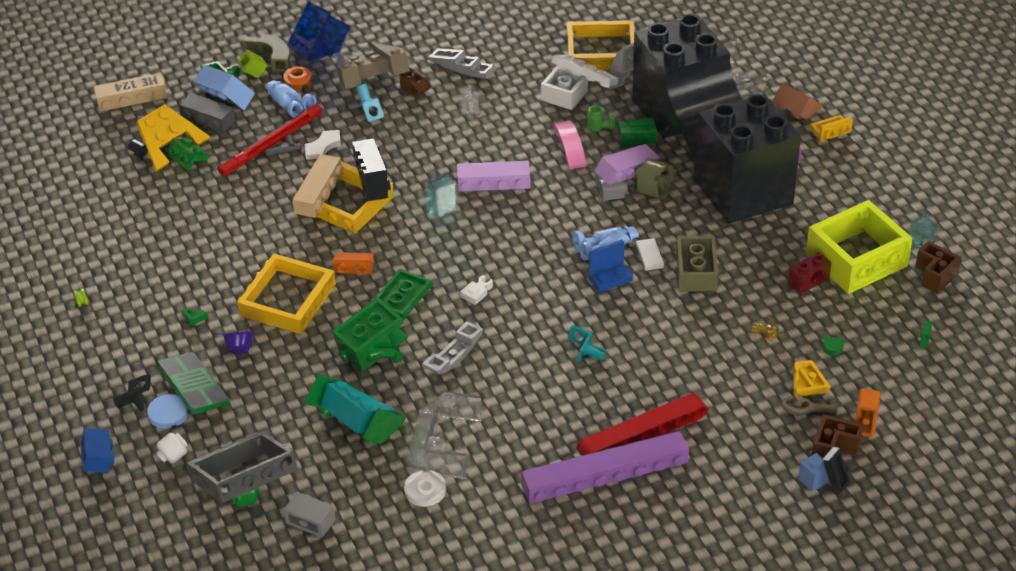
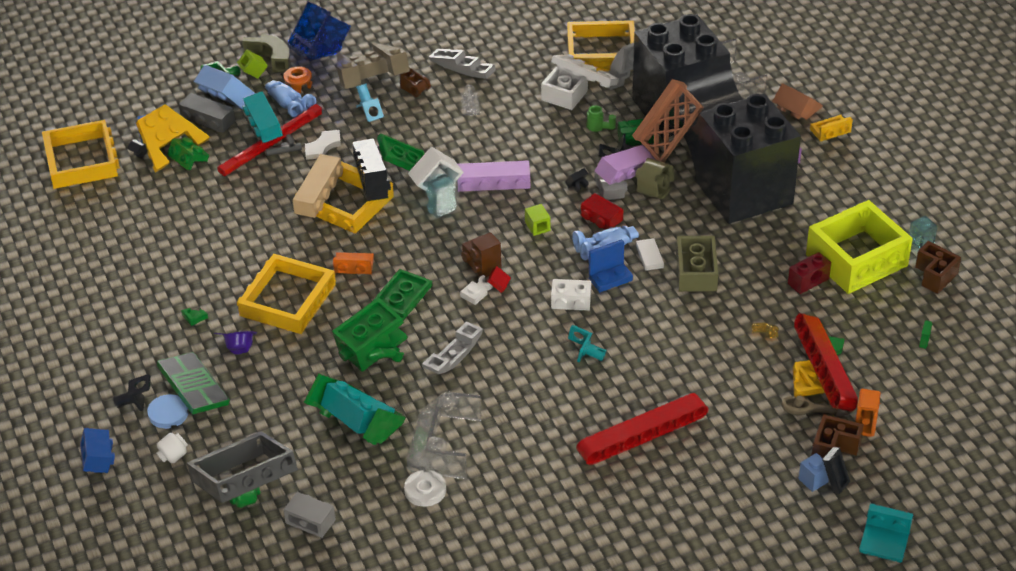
(78, 134): none -> yellow window
(80, 297): lime bush -> none
(130, 91): tan brick -> none
(262, 117): none -> teal wedge
(399, 152): none -> green tile
(432, 166): none -> white brick
(482, 254): none -> reddish brown brick
(499, 279): none -> red tile
(537, 219): none -> lime brick
(571, 144): bright pink slope -> none
(571, 294): none -> white brick
(576, 179): none -> black tile
(601, 212): none -> red brick
(604, 467): medium lavender brick -> none
(621, 147): none -> black bracket
(660, 113): none -> nougat fence
(825, 363): none -> red beam
(886, 533): none -> teal bracket

